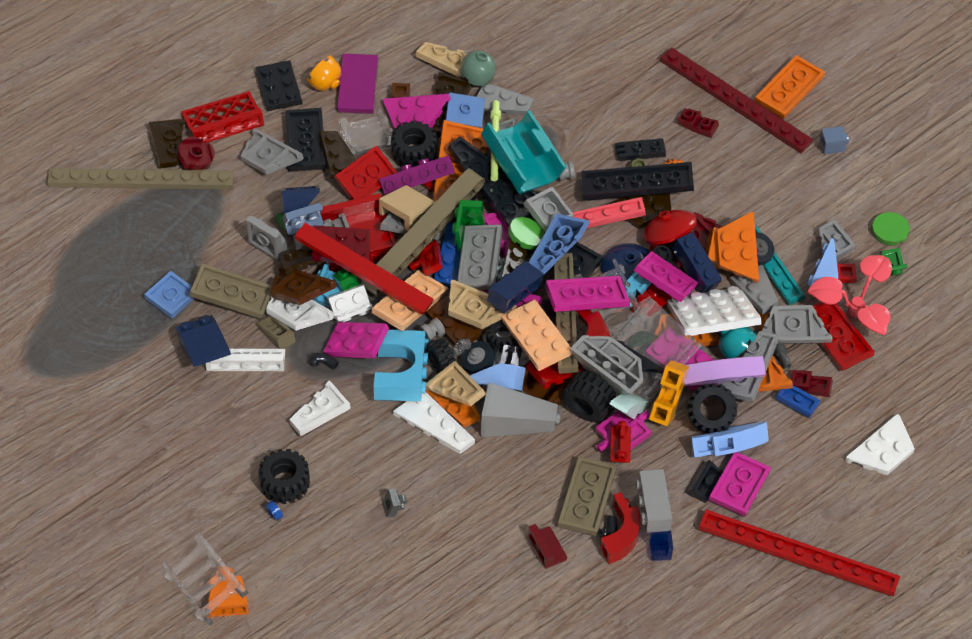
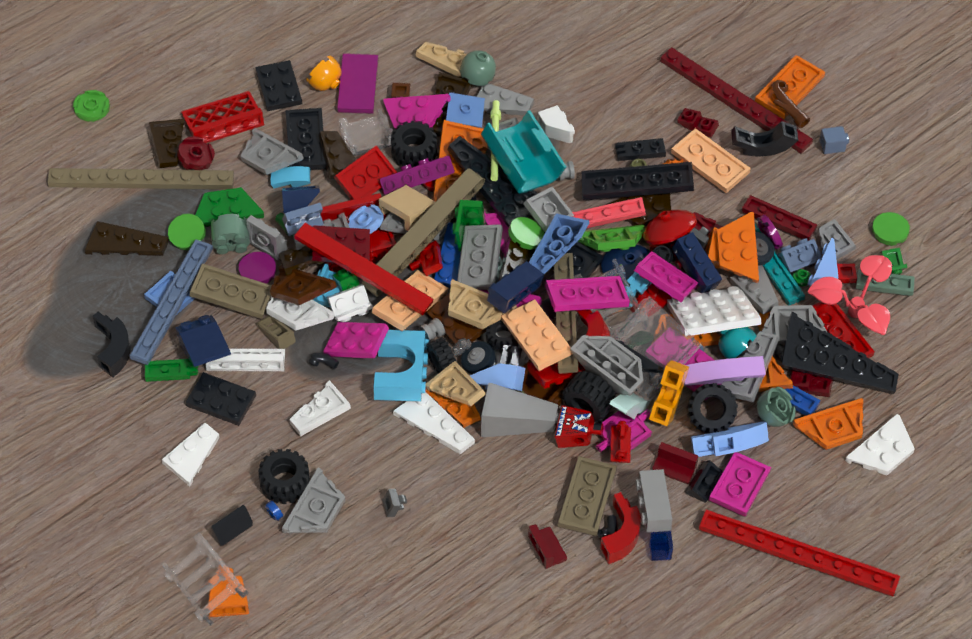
(91, 105): none -> bright green tile
(117, 239): none -> dark brown wing
(117, 353): none -> black arch
(170, 370): none -> green hinge
(171, 302): none -> sand blue tile
(185, 230): none -> bright green tile
(190, 454): none -> white wing
(221, 399): none -> black plate
(227, 202): none -> green wing
(230, 234): none -> sand green brick
(231, 525): none -> black slope
(258, 267): none -> magenta tile
(295, 175): none -> medium azure slope
(315, 507): none -> light grey wing
(366, 218): none -> light blue tile
(555, 124): none -> white slope
(576, 427): none -> red torso
(613, 238): none -> bright green wing
(676, 463): none -> dark red panel
(701, 235): none -> dark grey tile
(711, 160): none -> light nougat plate
(765, 143): none -> black arch
(767, 228): none -> magenta tile
(775, 407): none -> sand green cylinder
(780, 218): none -> dark red plate
(800, 118): none -> reddish brown plant
(800, 256): none -> sand blue bracket
(801, 281): none -> green plate
(826, 356): none -> black wing
(834, 425): none -> orange wing
(894, 284): none -> sand green plate

